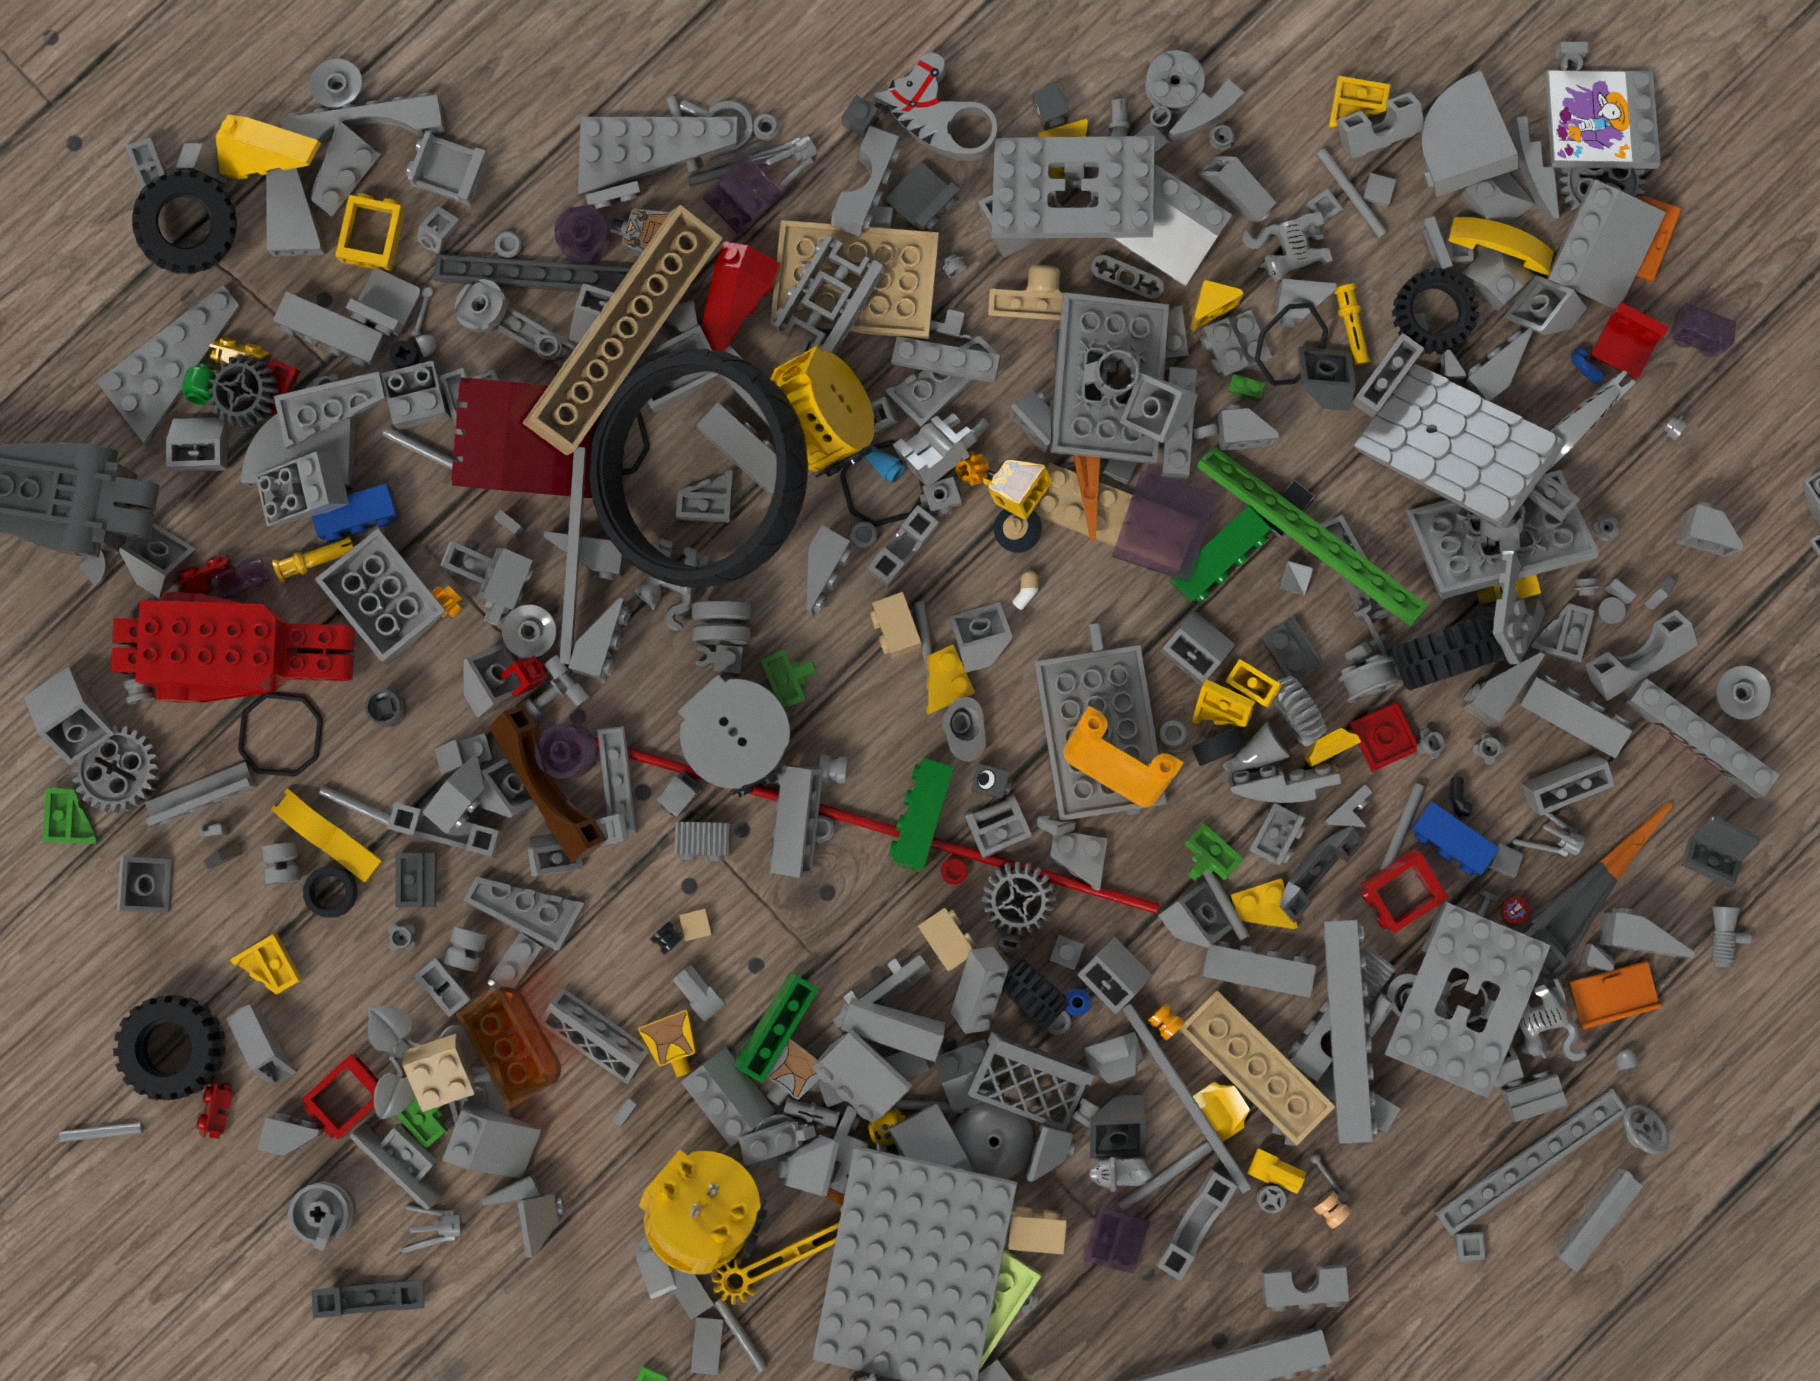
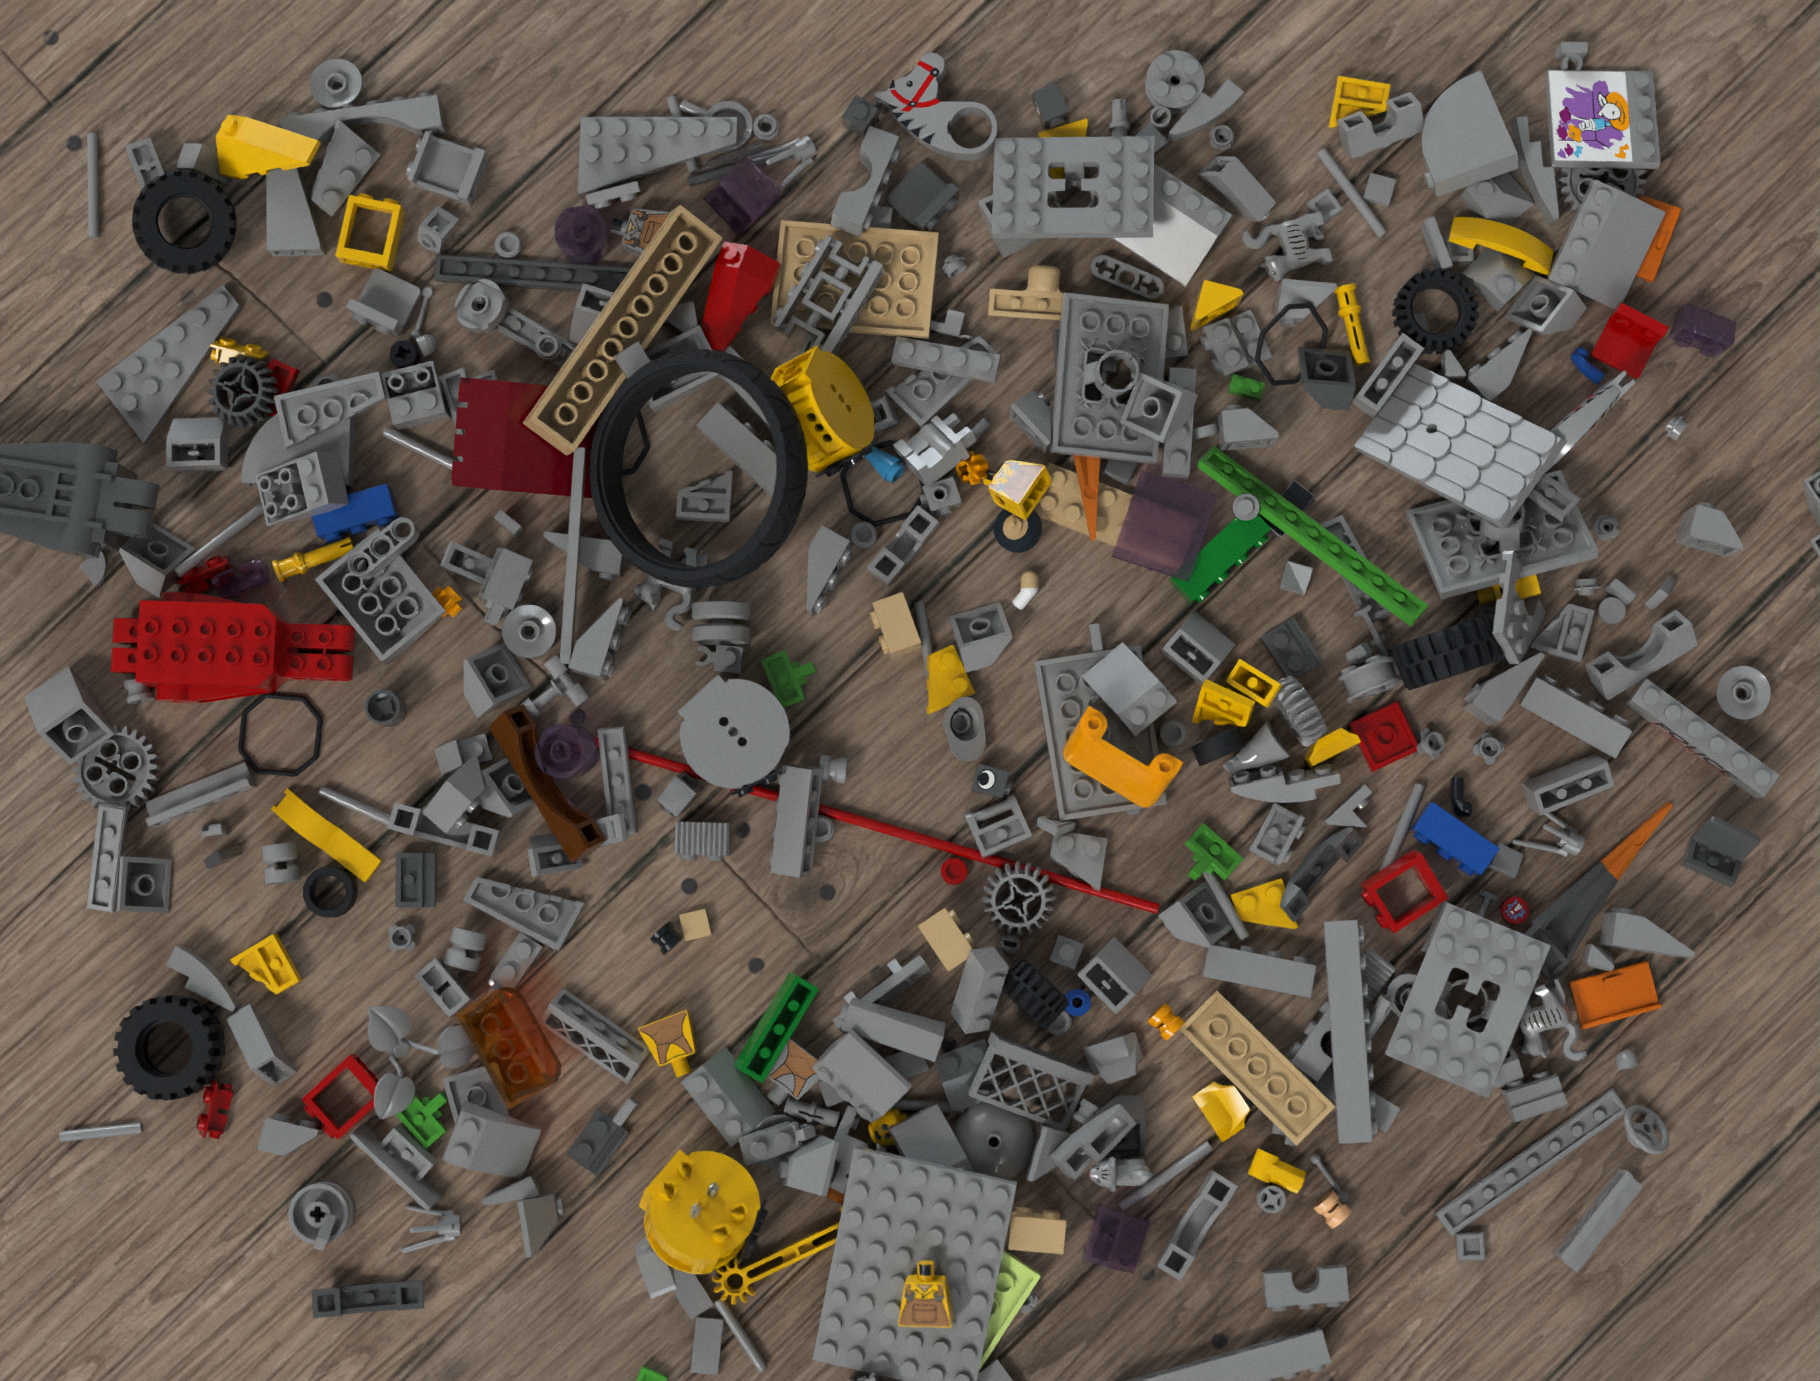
(65, 818): bright green wing -> none
(93, 185): none -> light grey bar
(106, 857): none -> light grey tile
(196, 384): green head -> none
(203, 978): none -> light grey slope
(219, 540): none -> light grey bar
(330, 330): light grey brick -> none
(370, 549): none -> light grey beam
(439, 1072): tan brick -> none
(529, 671): red window -> none
(597, 1143): none -> dark grey plate
(632, 359): none -> light grey tile
(702, 997): light grey piece -> none
(921, 816): green brick -> none
(926, 1299): none -> torso
(1092, 1141): none -> light grey slope
(1129, 690): none -> light grey slope
(1186, 1098): light grey tile -> none
(1246, 507): none -> light grey plate
(1724, 935): light grey piece -> none

